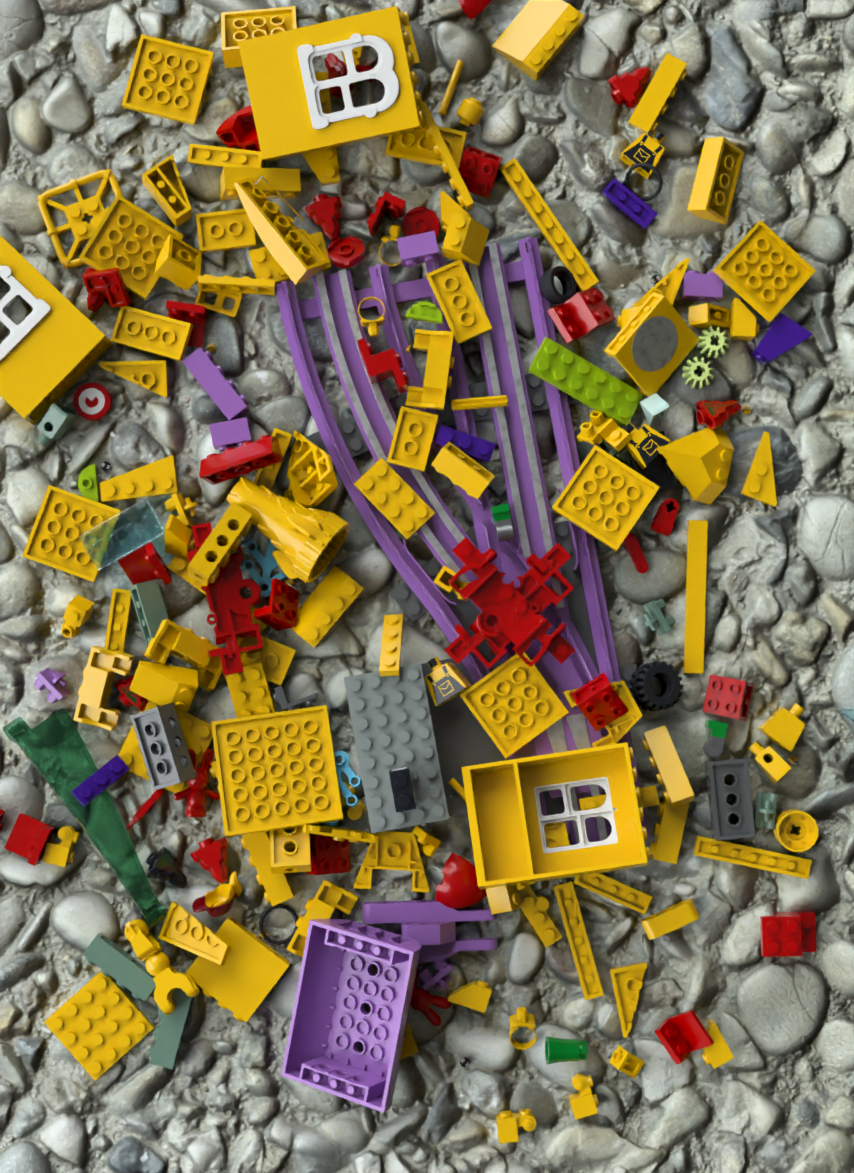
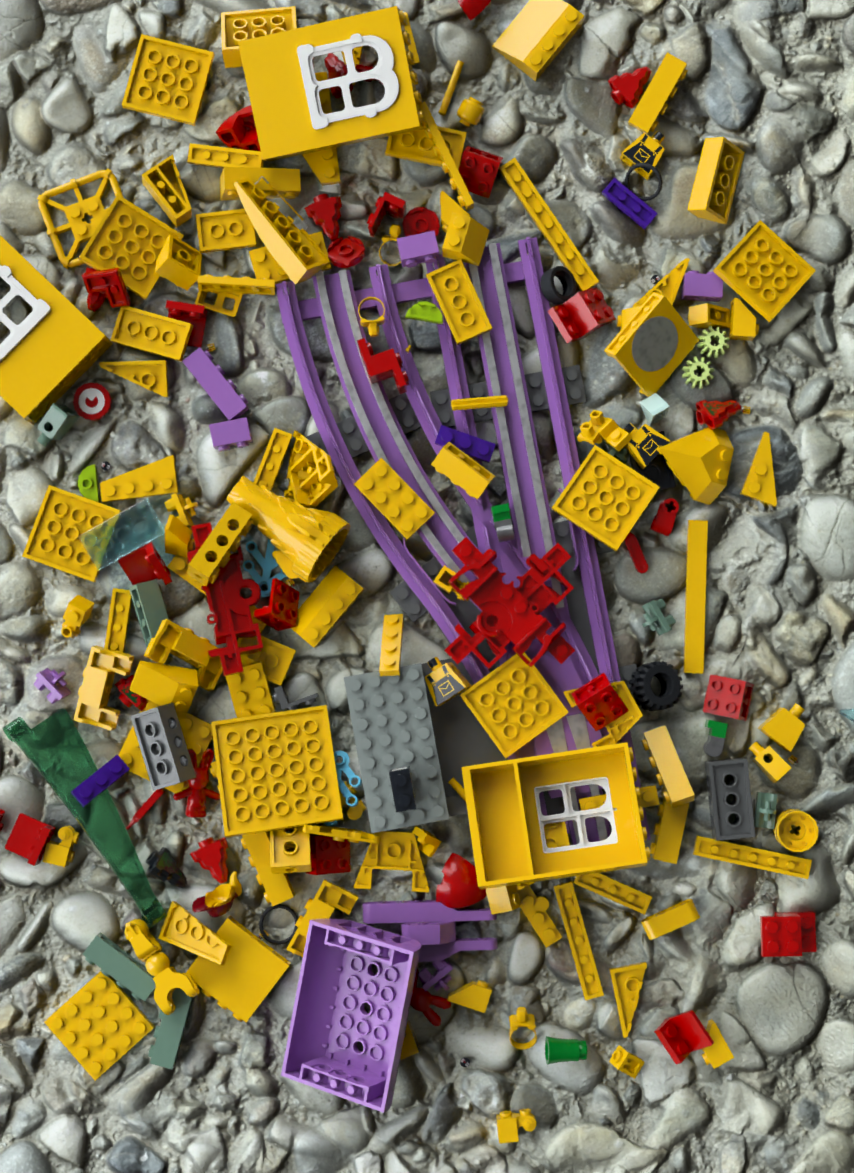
(240, 460): red slope -> none
(412, 438): yellow plate -> none
(436, 377): yellow bracket -> none
(583, 1103): yellow brick -> none
(585, 382): lime plate -> none
(780, 338): dark purple slope -> none

